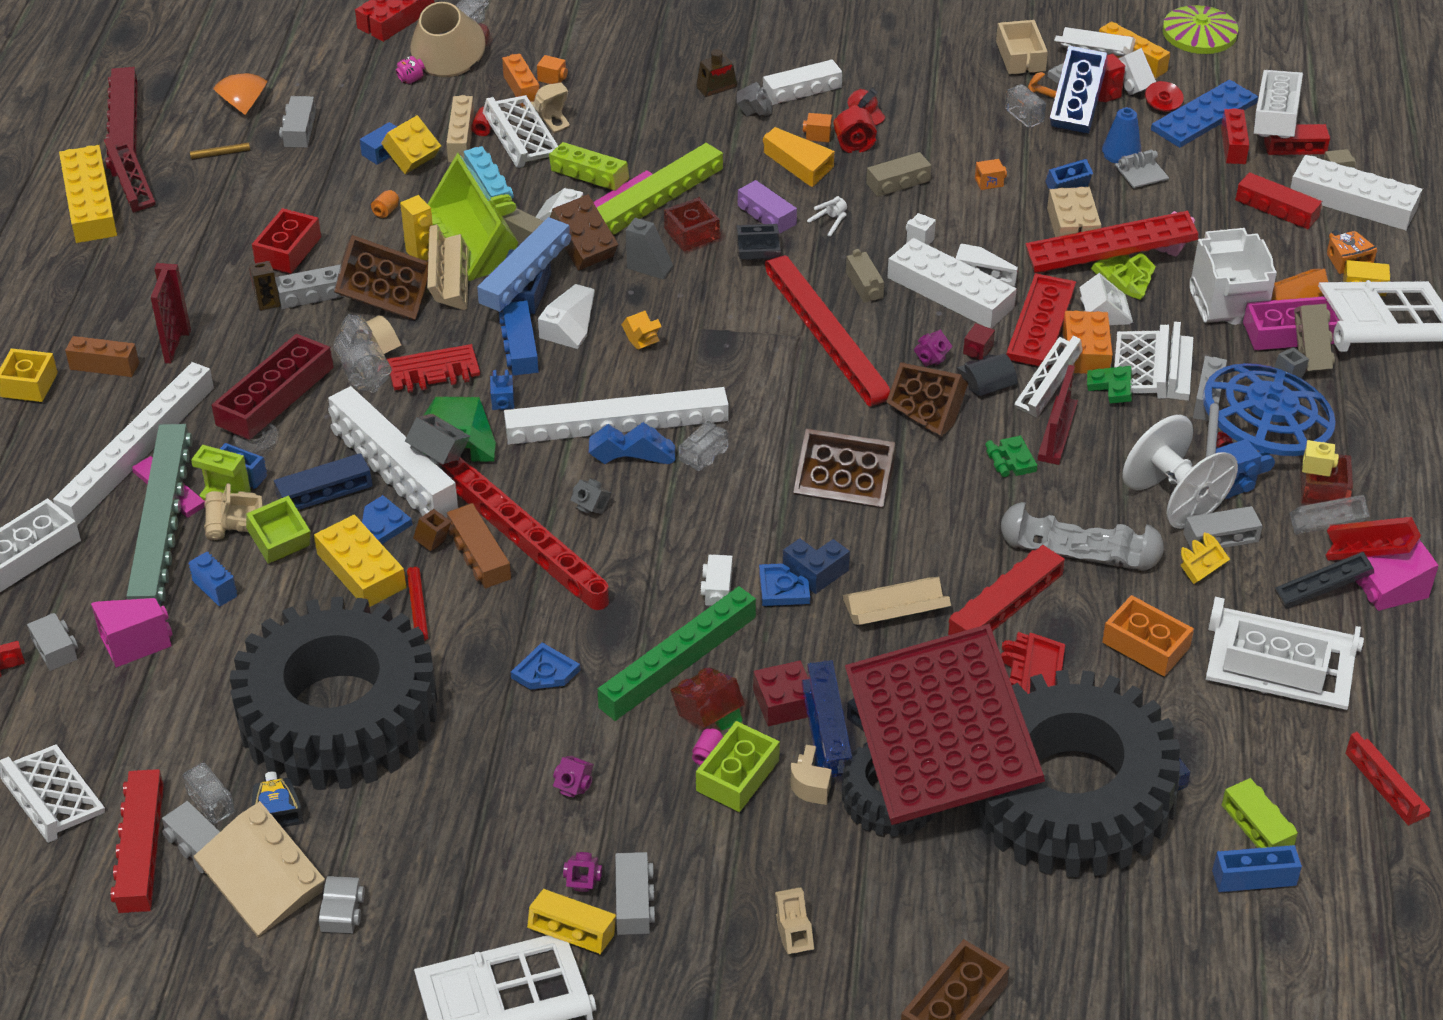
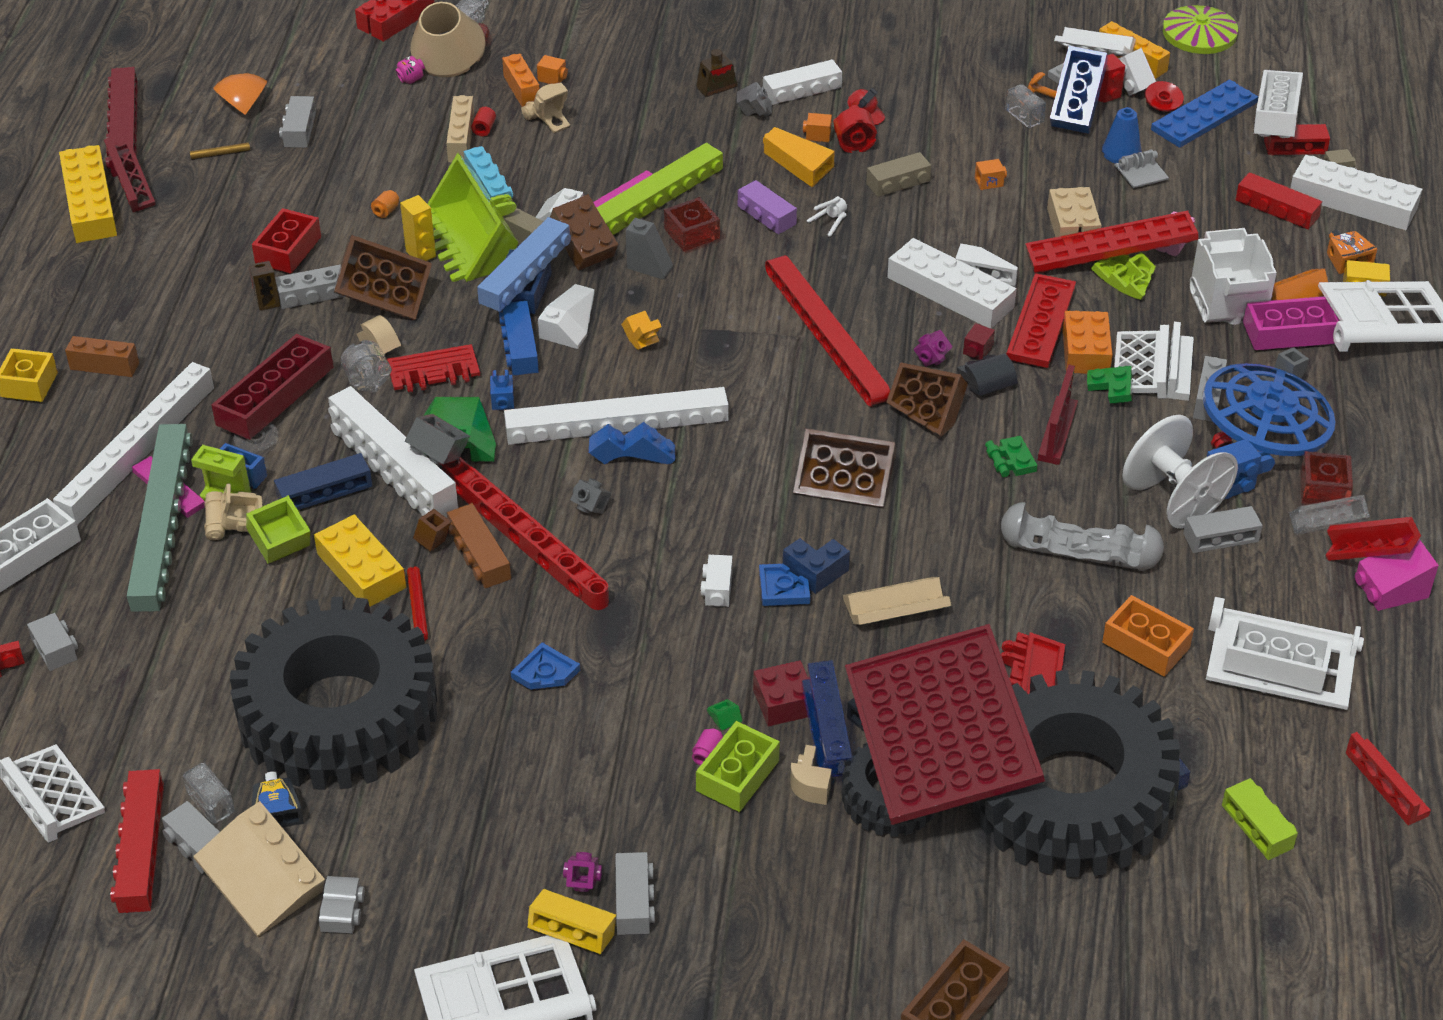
(132, 628): dark pink slope -> none
(169, 309): dark red fence -> none
(213, 578): blue brick -> none
(353, 331): clear brick -> none
(371, 144): blue brick -> none
(385, 519): blue plate -> none
(411, 144): yellow brick -> none
(448, 268): tan slope -> none
(508, 133): white fence -> none
(573, 776): magenta brick -> none
(589, 166): lime brick -> none
(676, 653): green brick -> none
(703, 446): clear brick -> none
(707, 697): clear red brick -> none
(758, 241): black brick -> none
(792, 921): tan brick -> none
(864, 276): dark tan brick -> none
(921, 228): white brick -> none
(1009, 591): red brick -> none
(1021, 46): tan piece -> none
(1050, 380): white fence -> none
(1070, 175): blue brick -> none
(1103, 296): white slope -> none
(1203, 558): yellow plate -> none
(1212, 429): light grey bar -> none
(1235, 136): red brick -> none
(1256, 868): blue brick -> none
(1314, 336): dark tan brick -> none
(1319, 458): light yellow brick -> none
(1324, 580): black tile -> none

